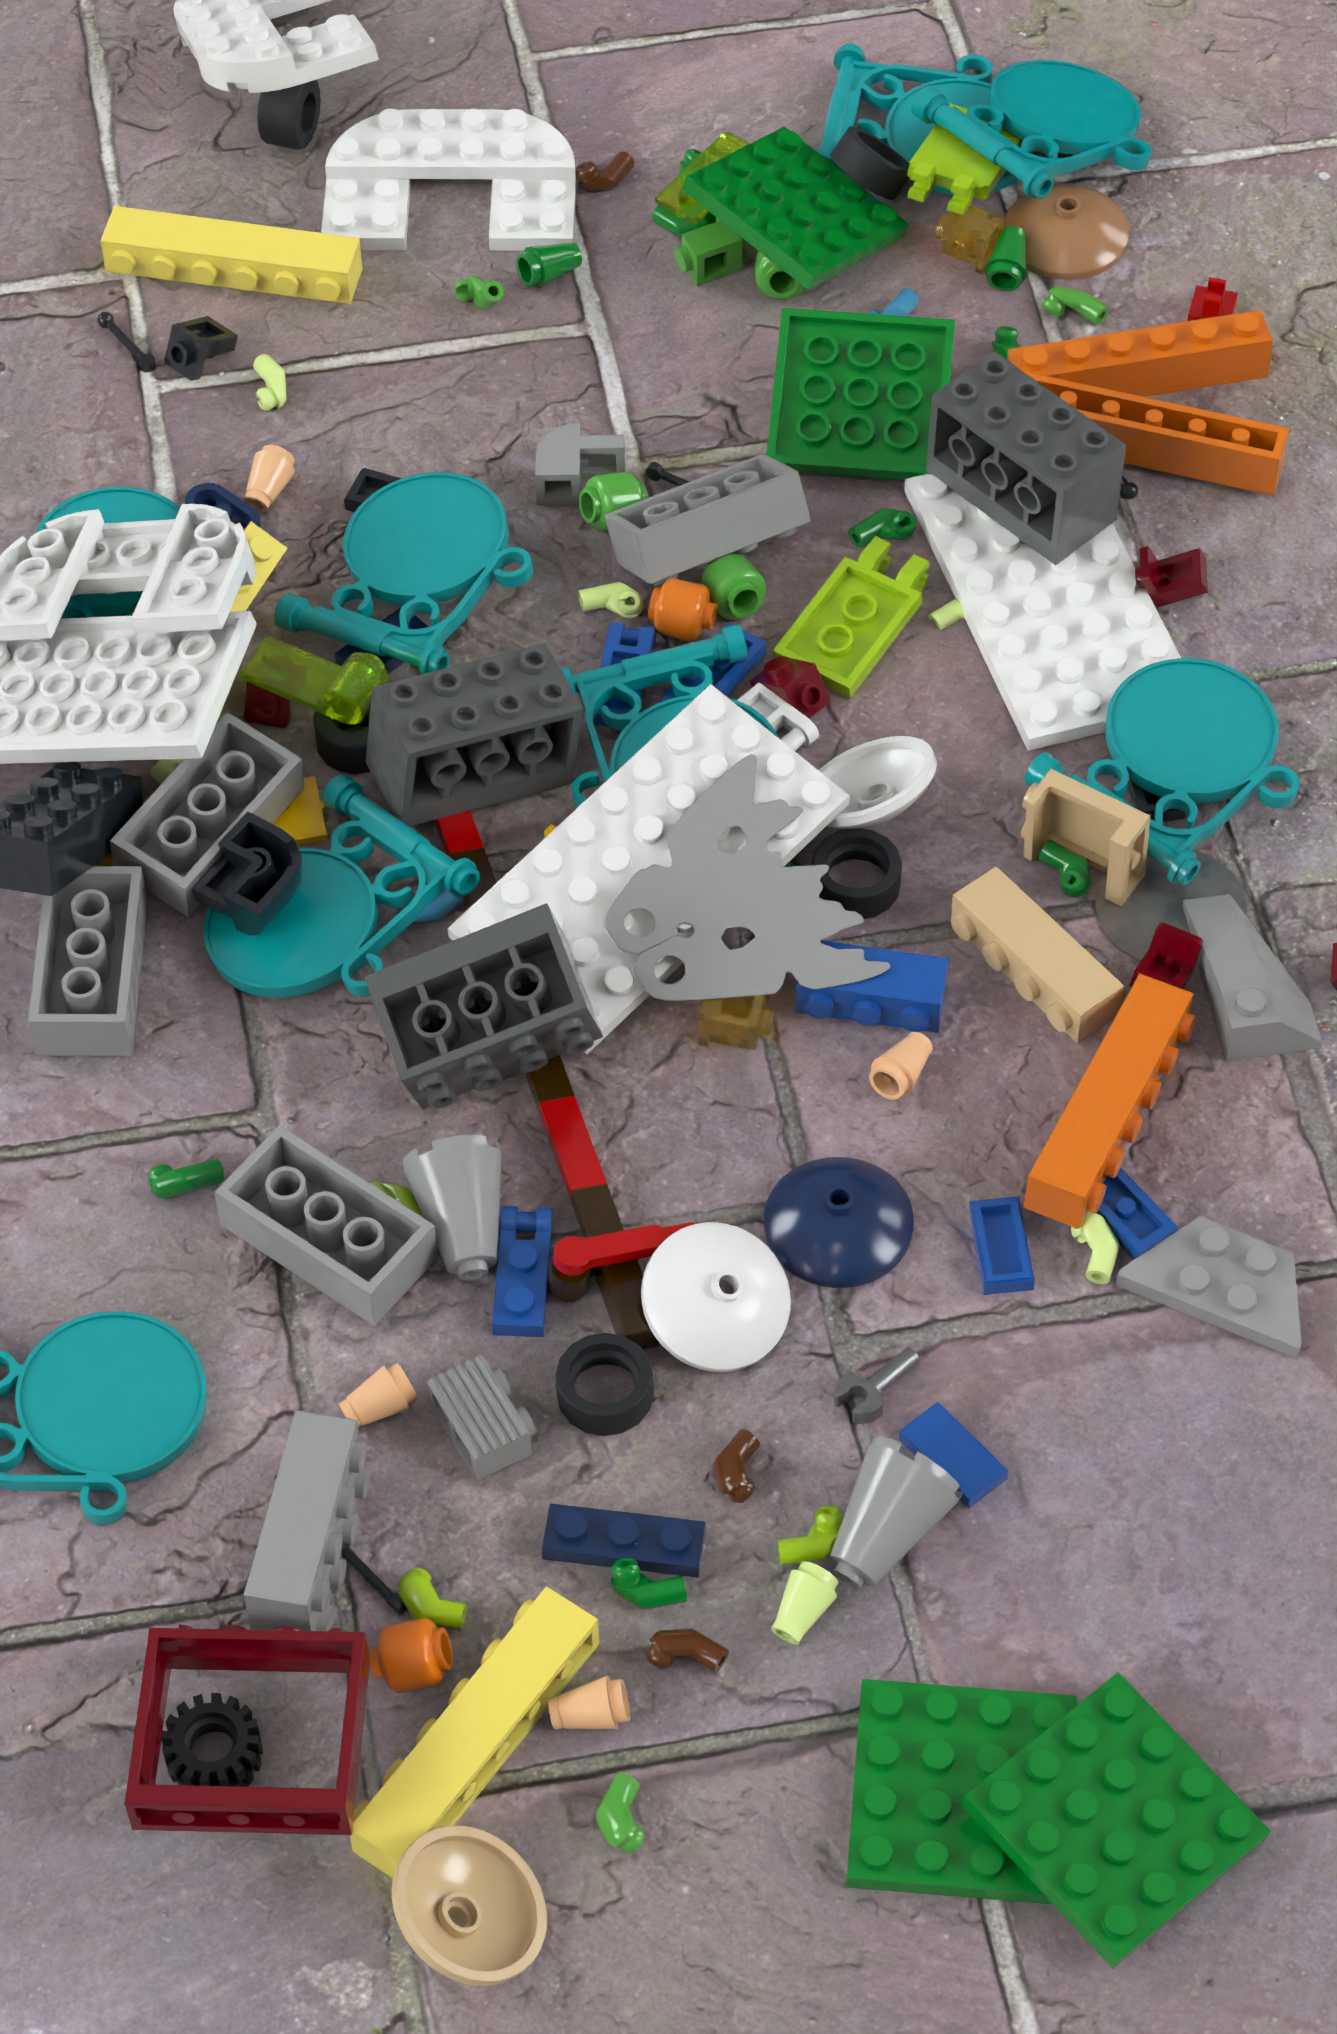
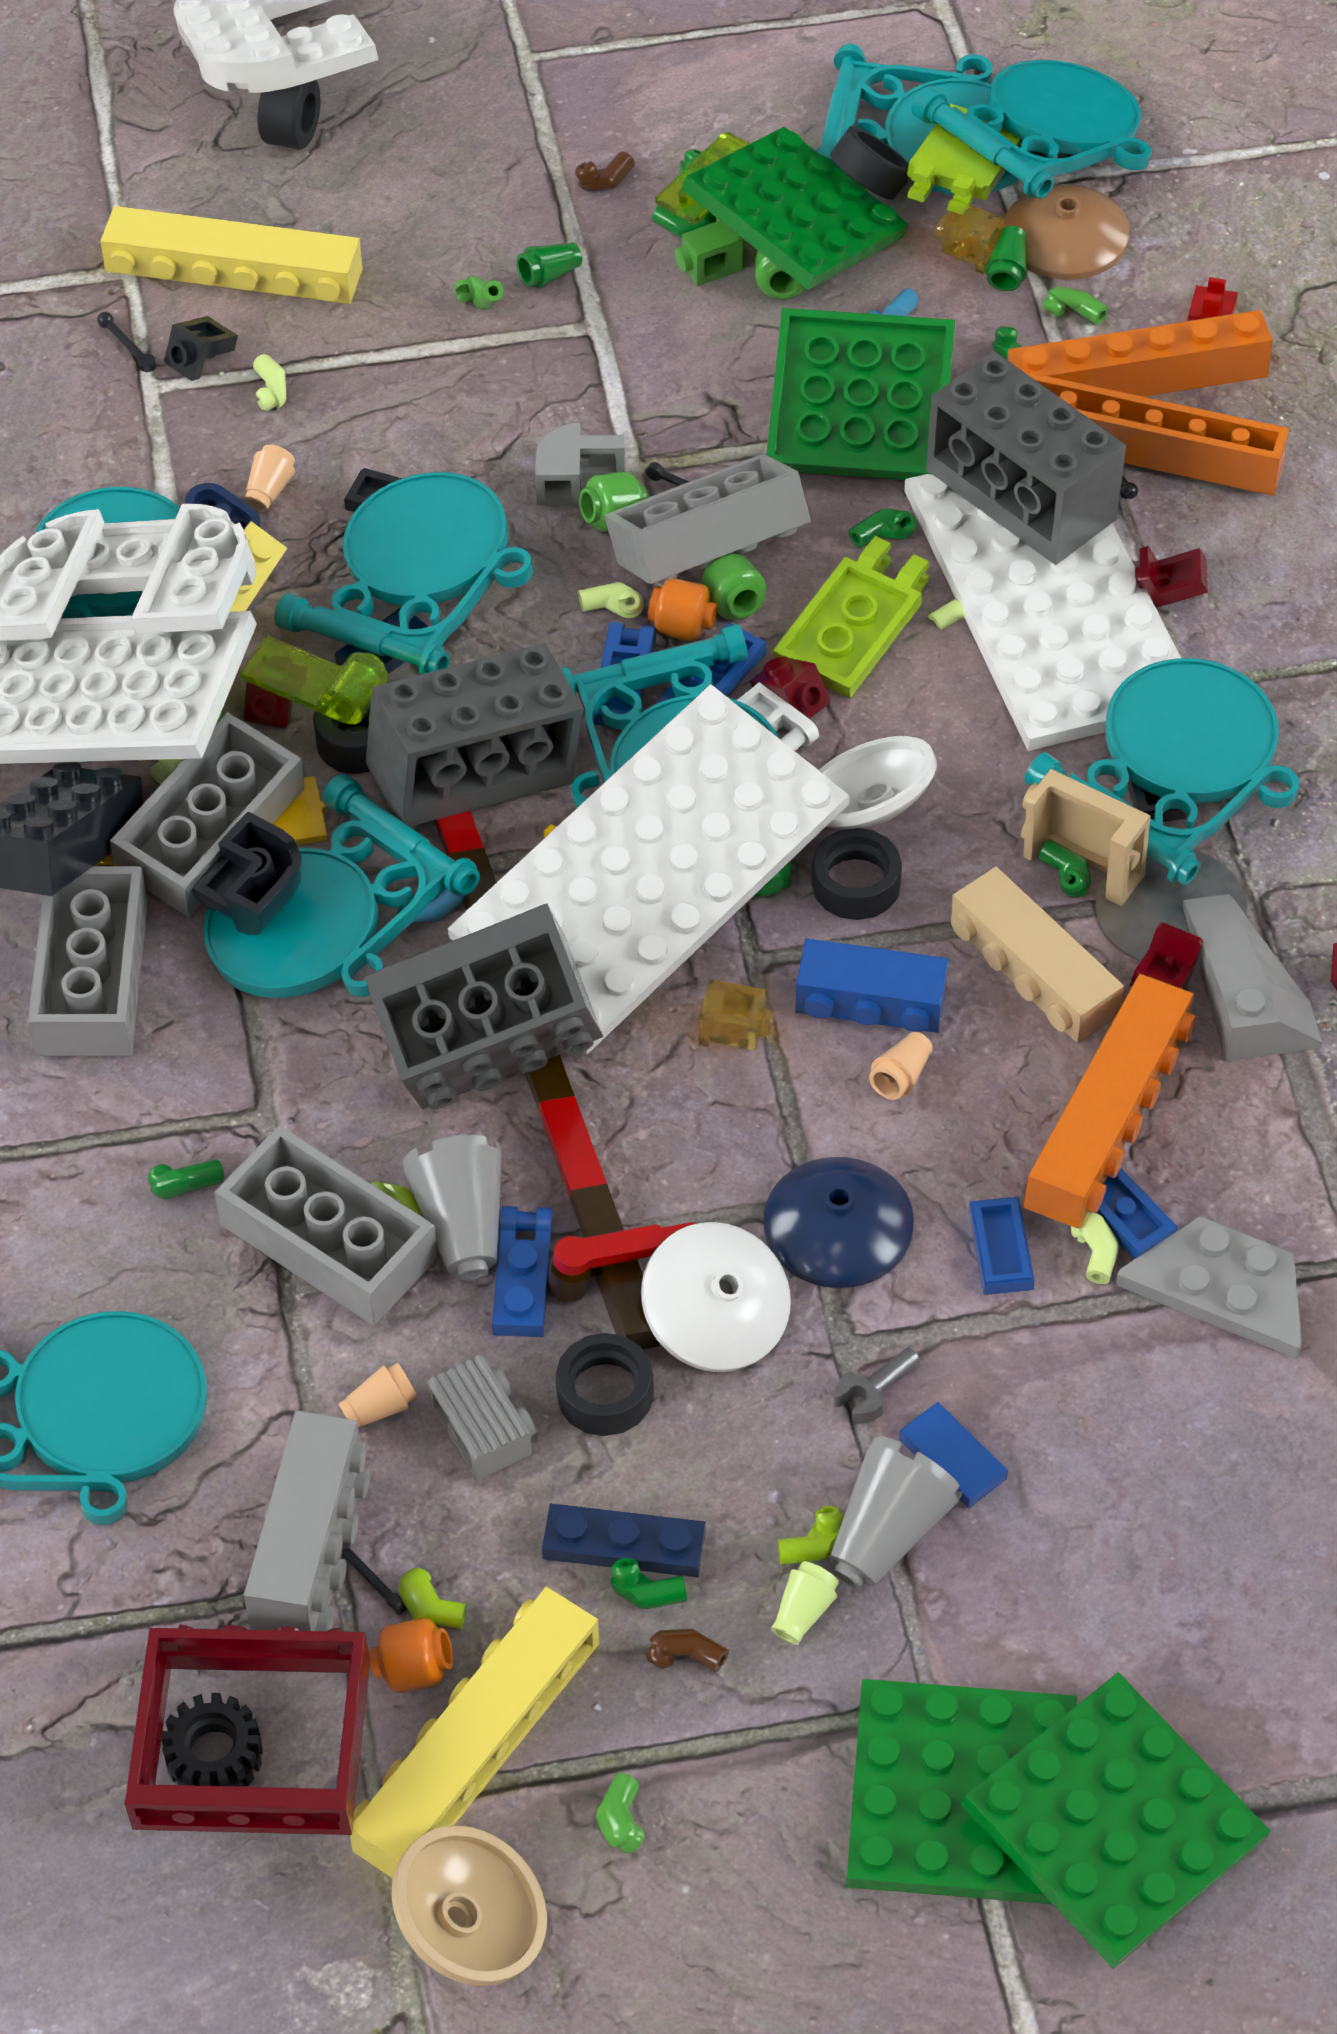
(523, 155): white plate -> none
(591, 1706): light nougat cone -> none
(730, 1466): reddish brown arm -> none
(733, 891): light grey piece -> none

